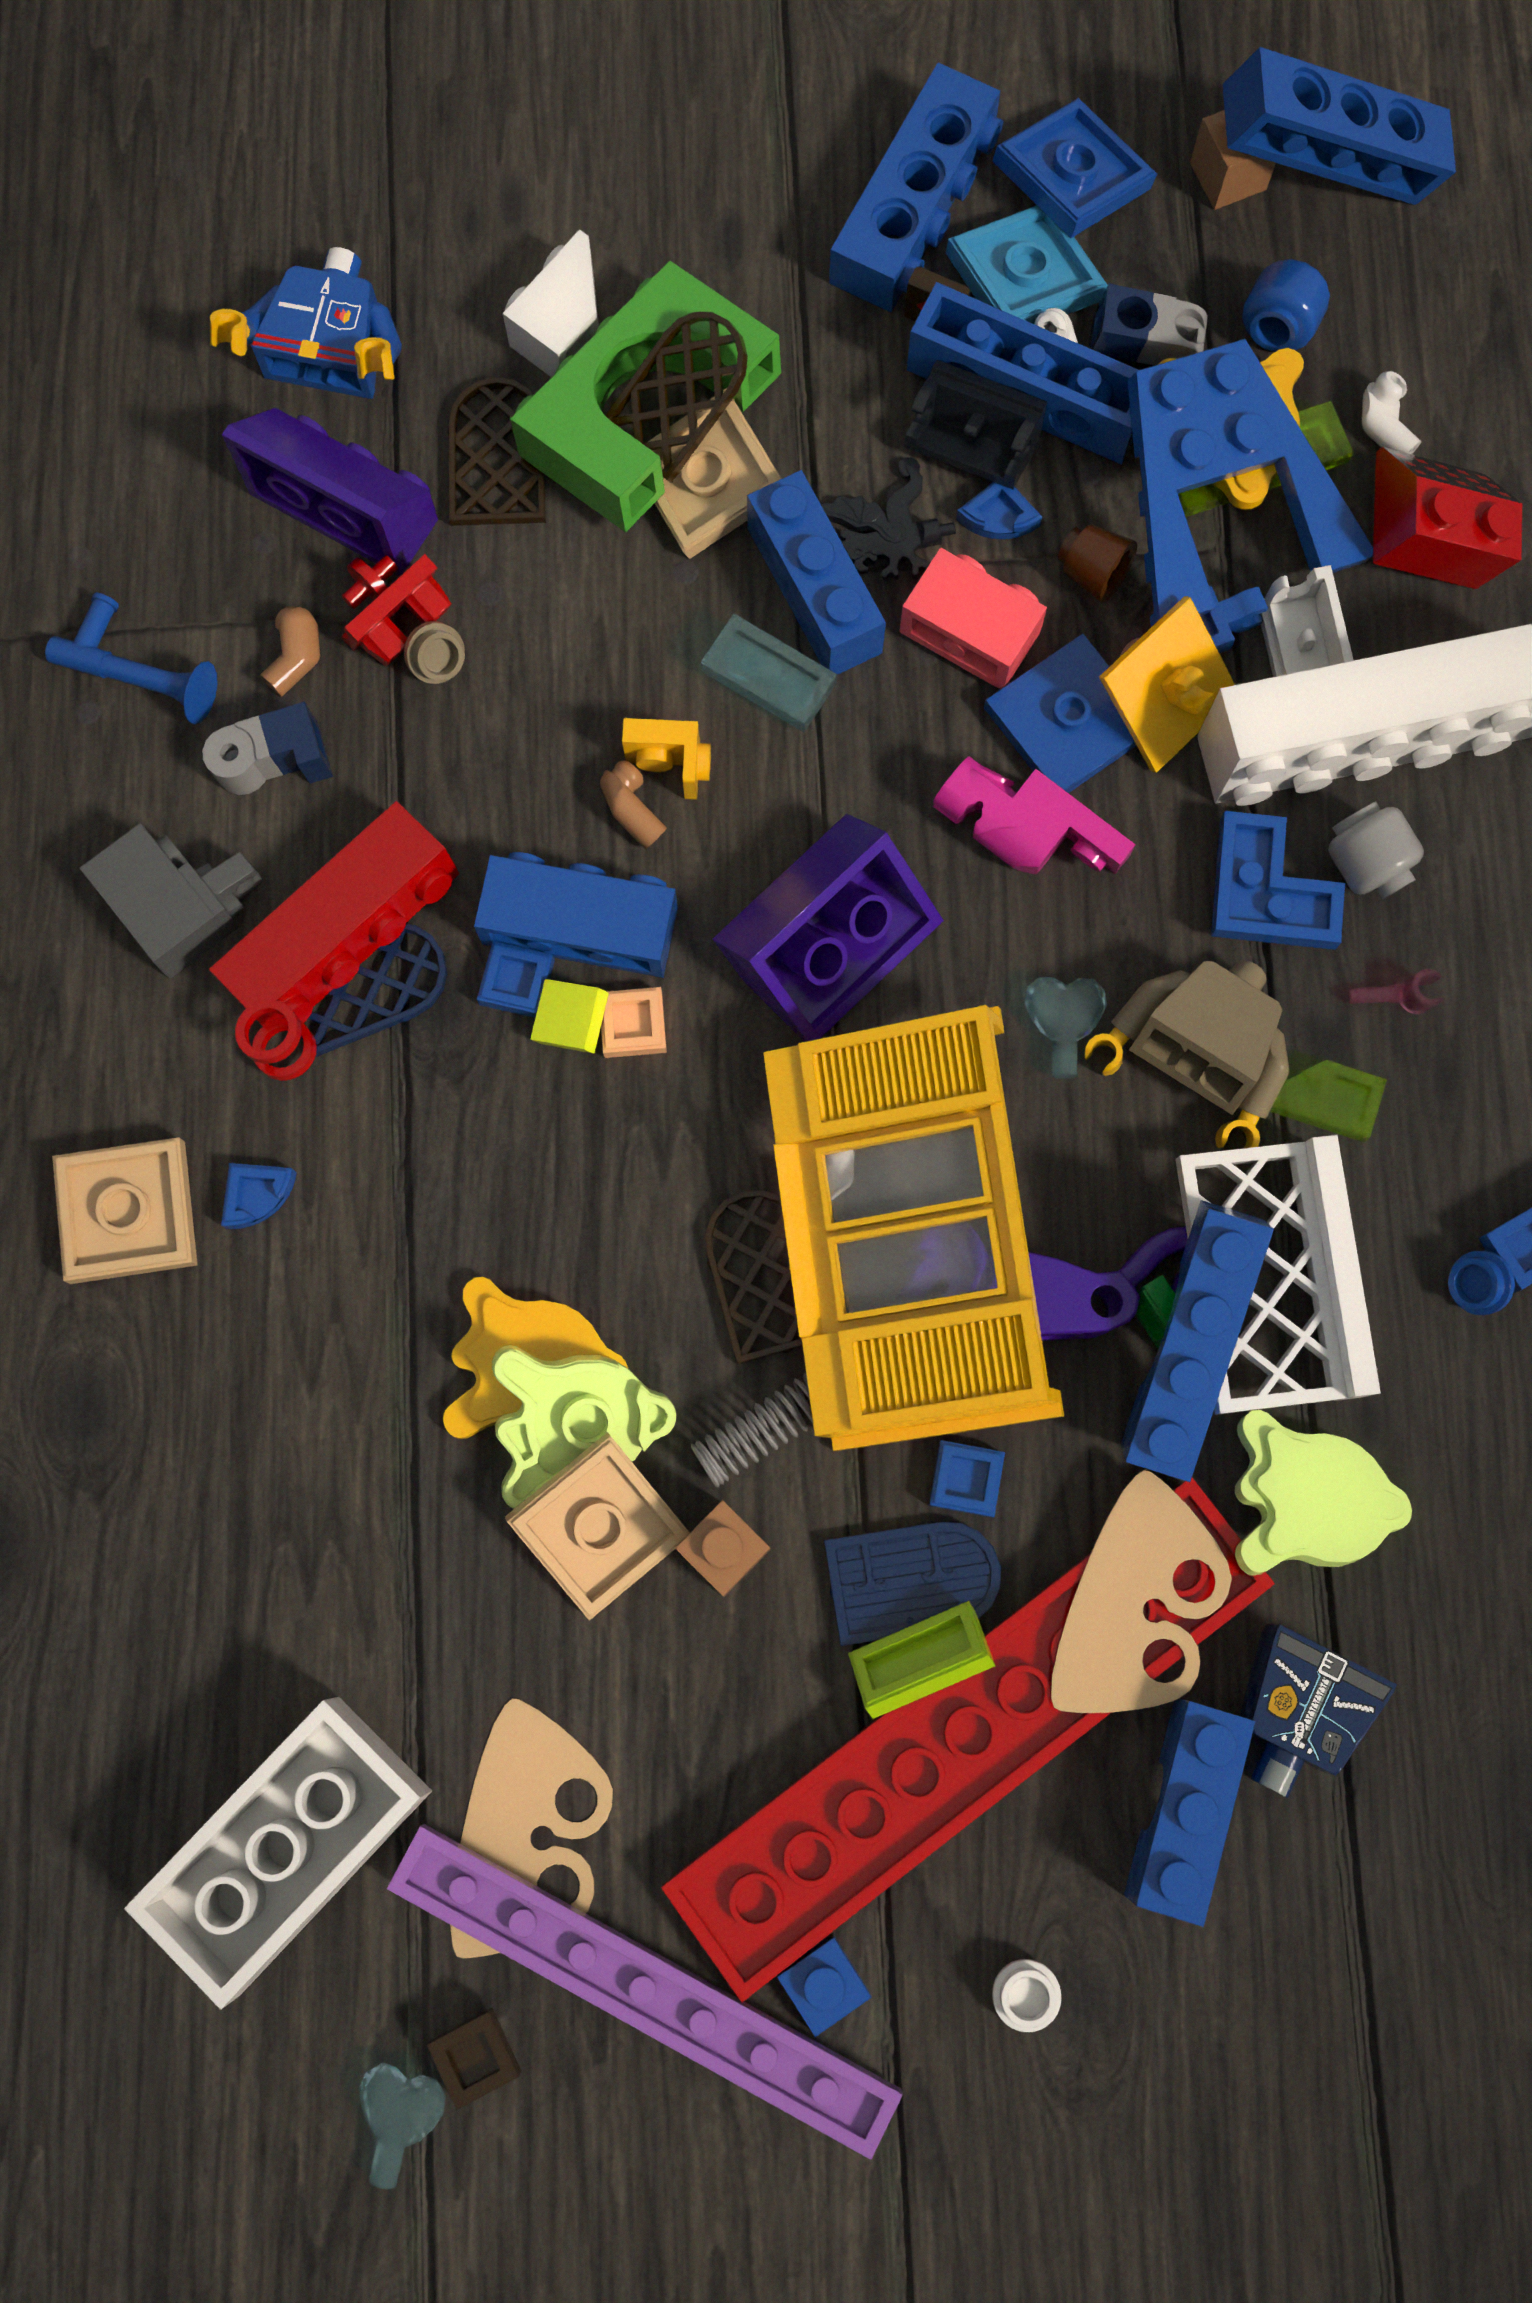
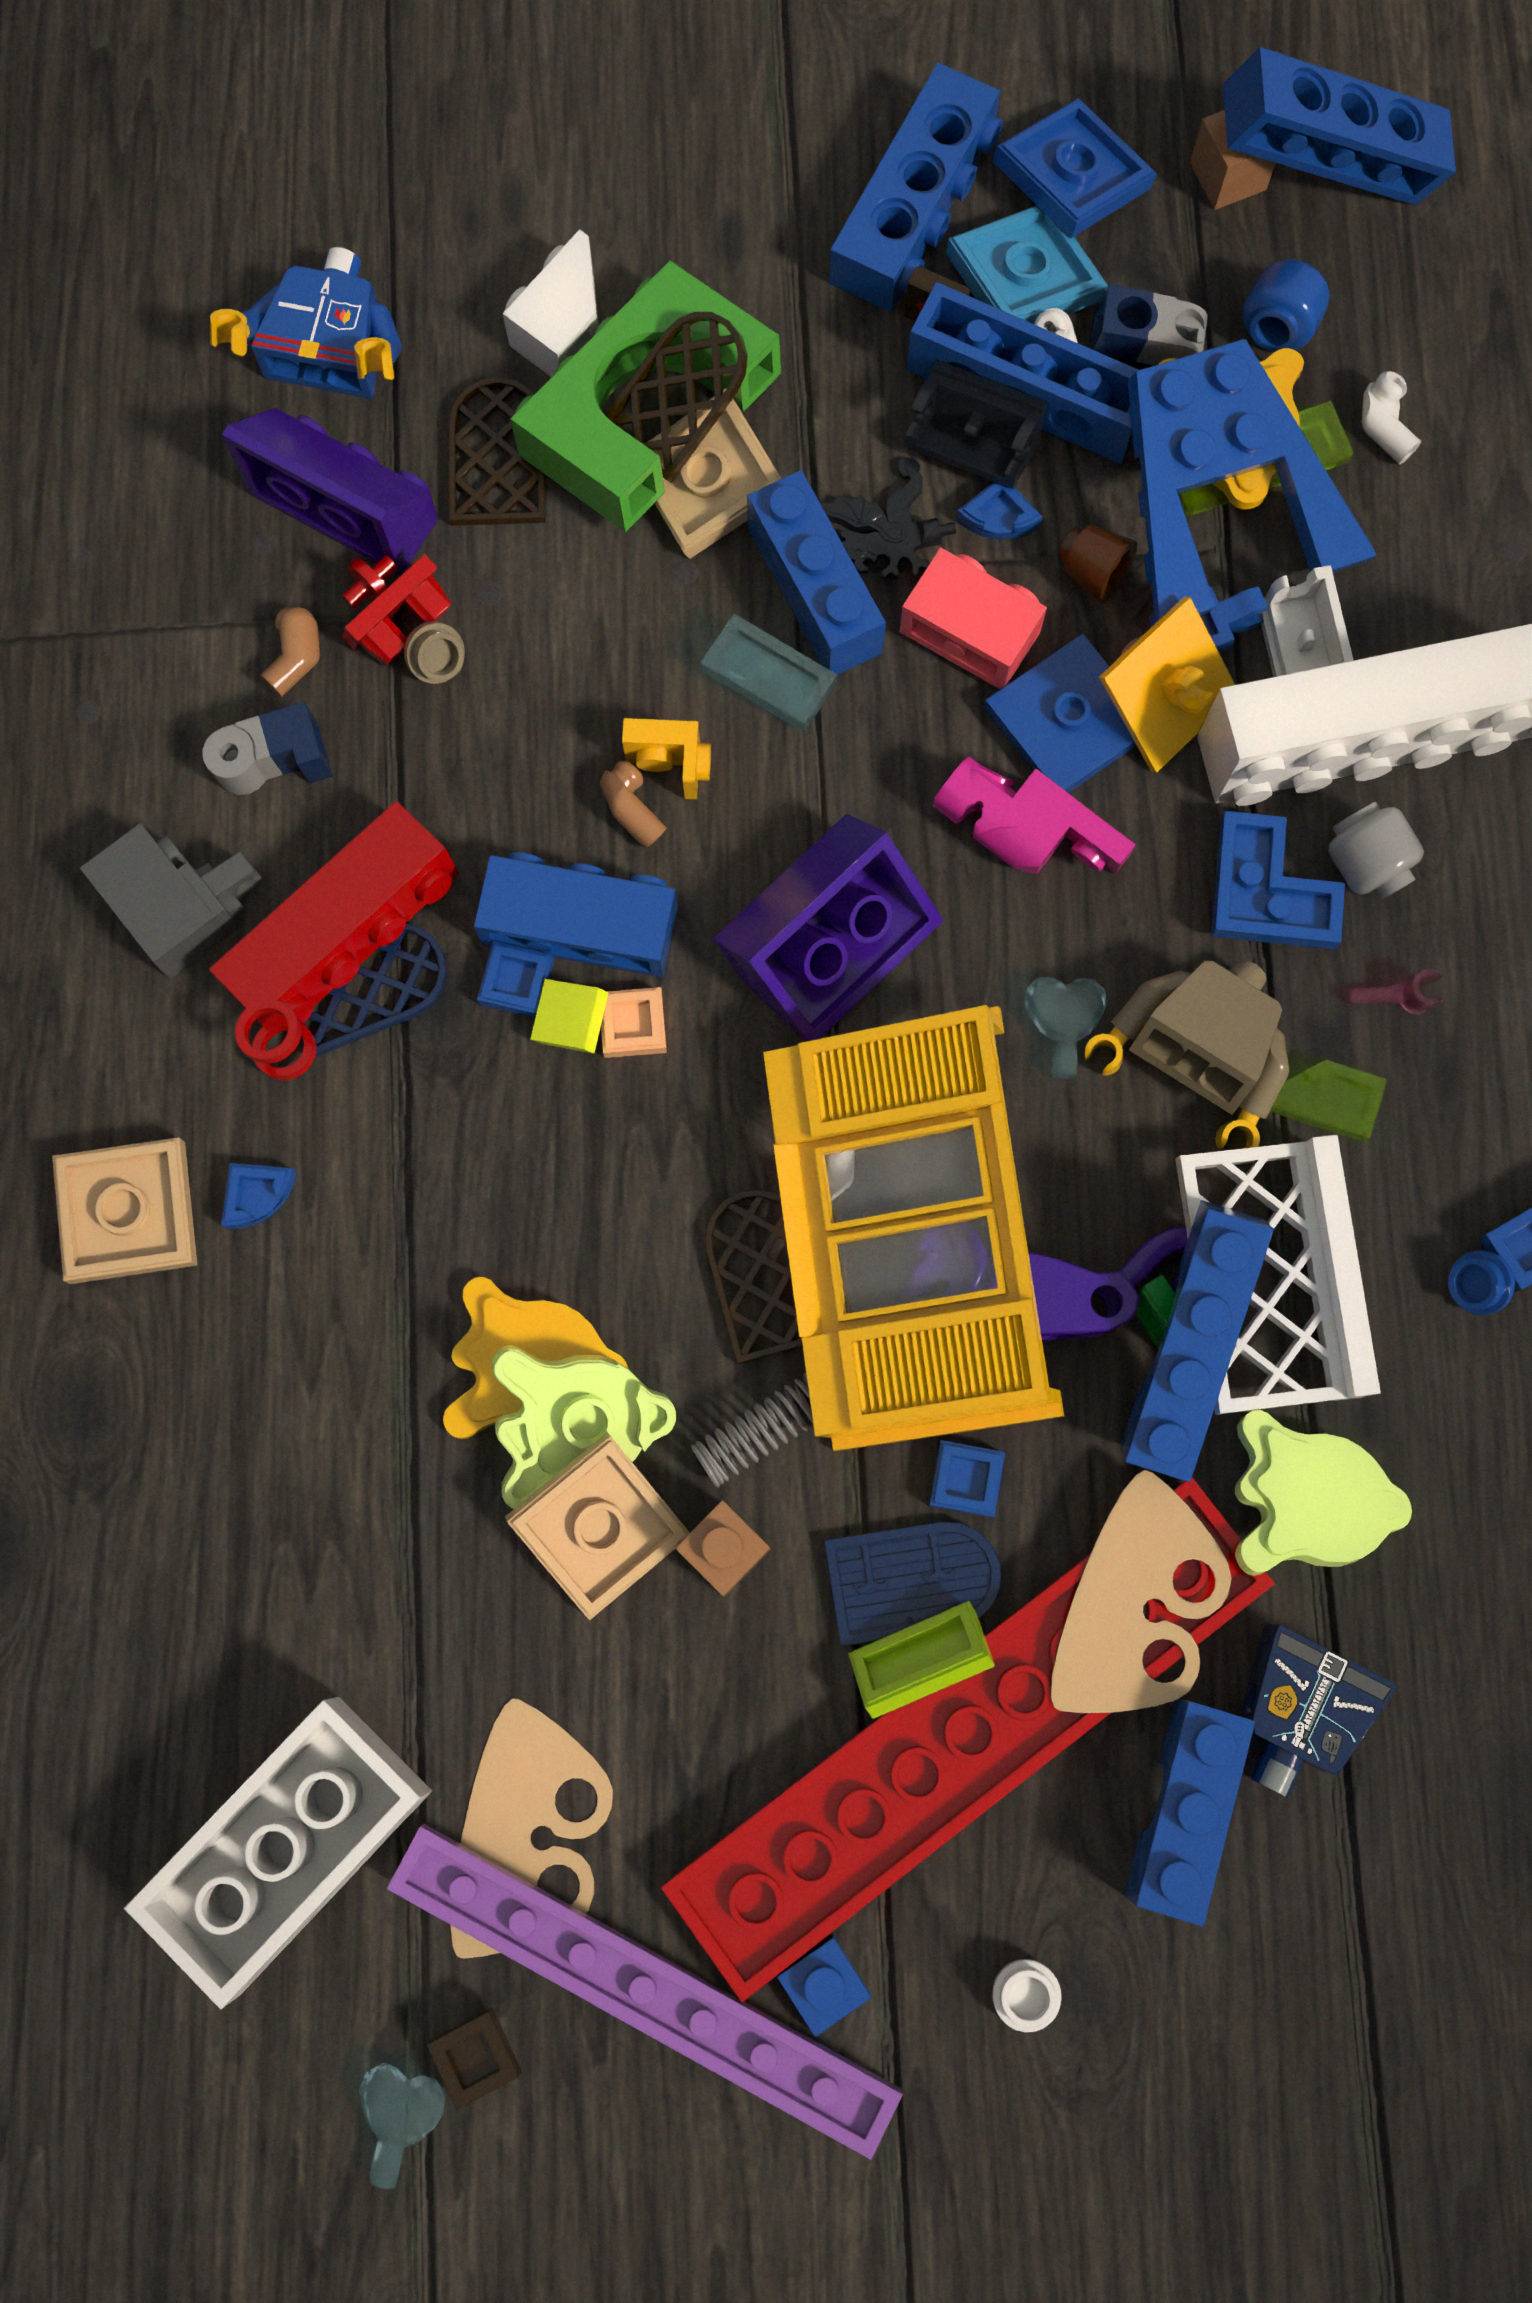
(192, 689): blue piece -> none
(1443, 520): red slope -> none

